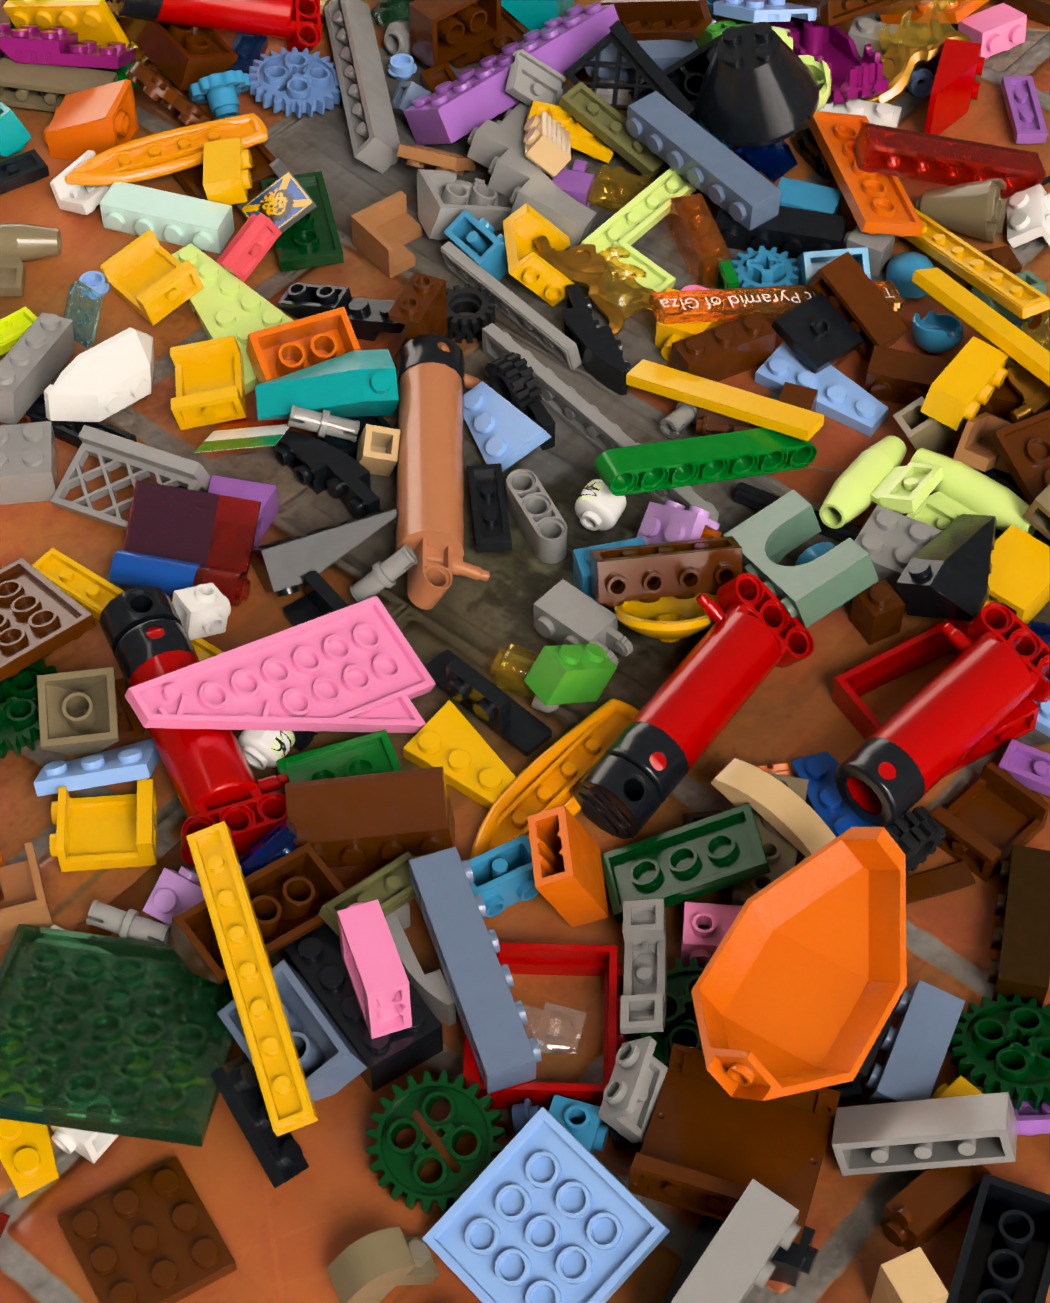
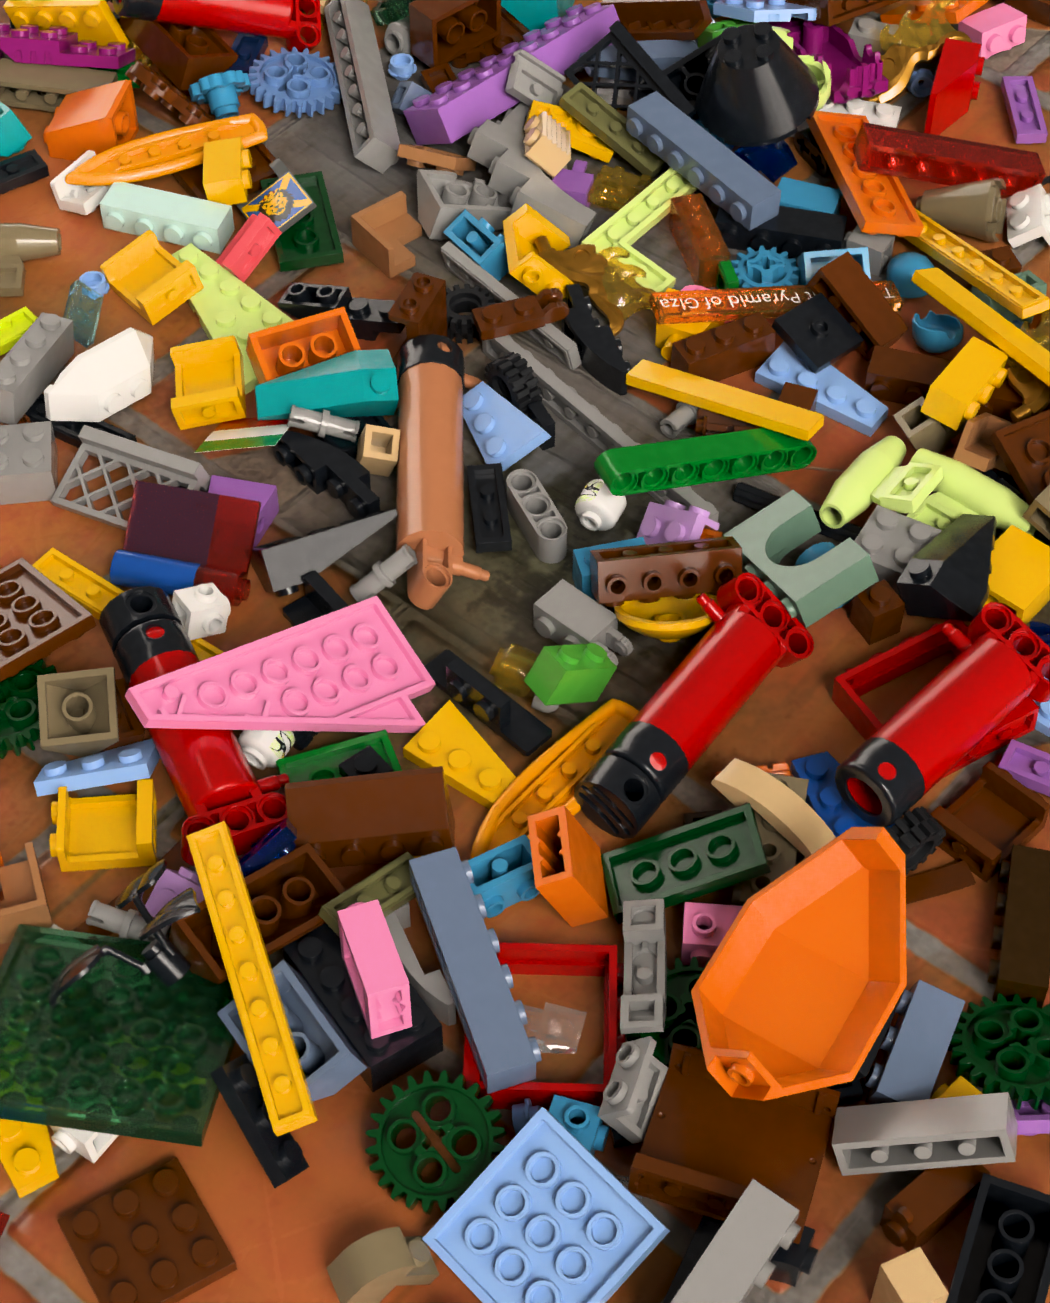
(160, 954): none -> black plant
(363, 763): none -> black plate
(520, 314): none -> reddish brown hinge

